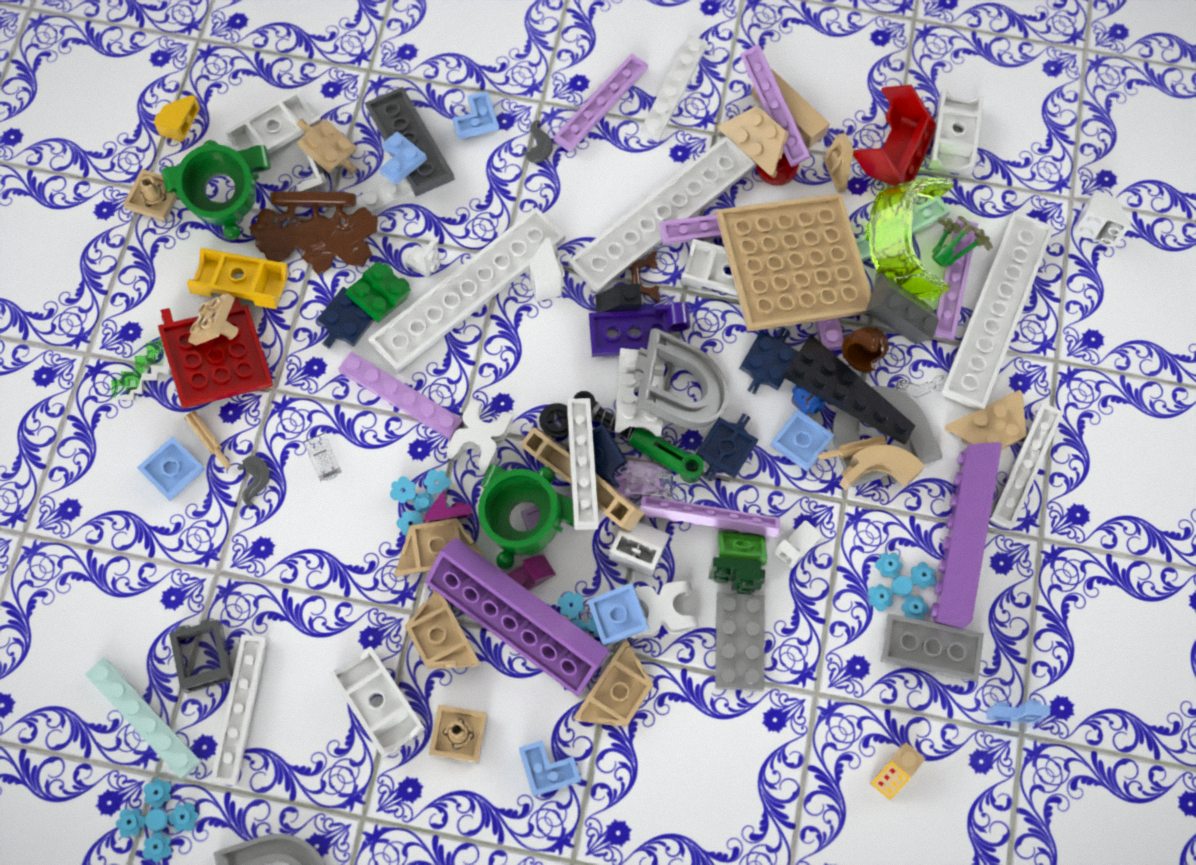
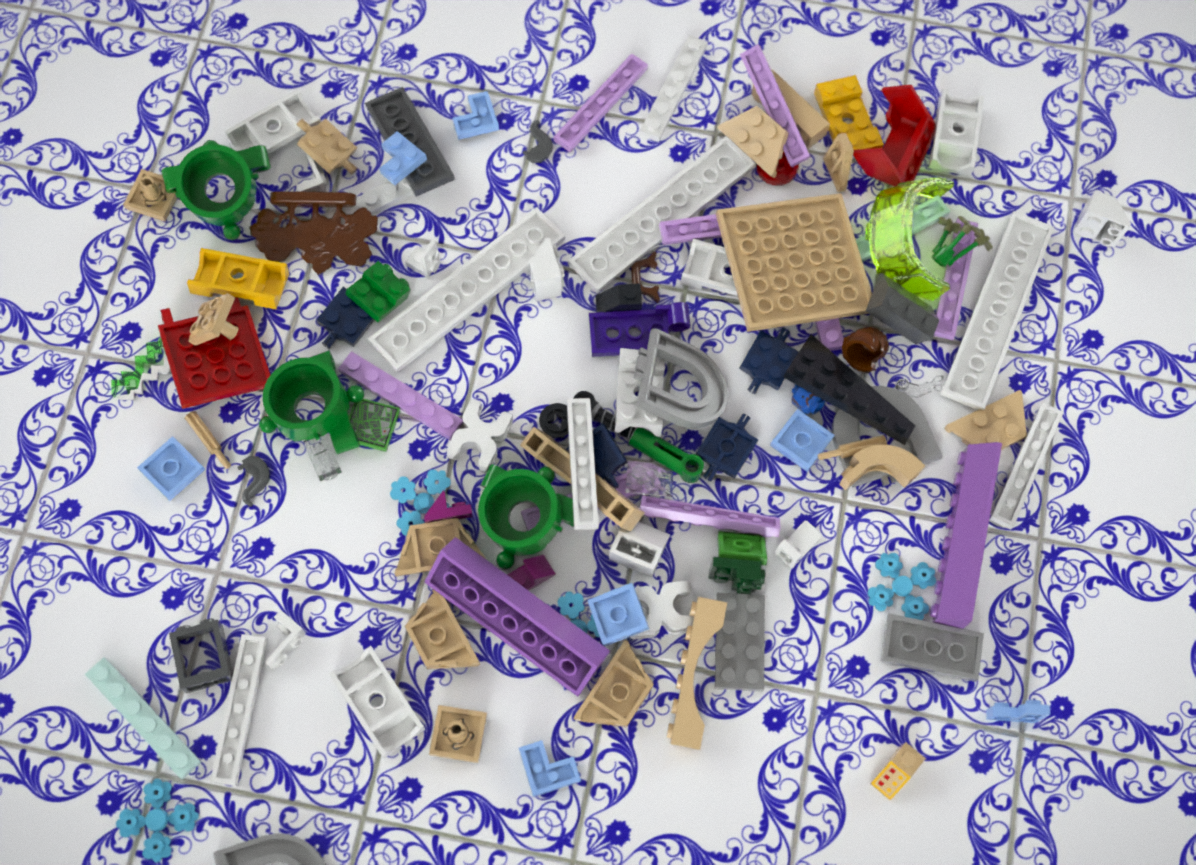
(177, 118): yellow slope -> none
(295, 638): none -> white bracket
(310, 377): none -> green piece
(374, 423): none -> tile
(688, 725): none -> tan arch
(842, 100): none -> yellow piece

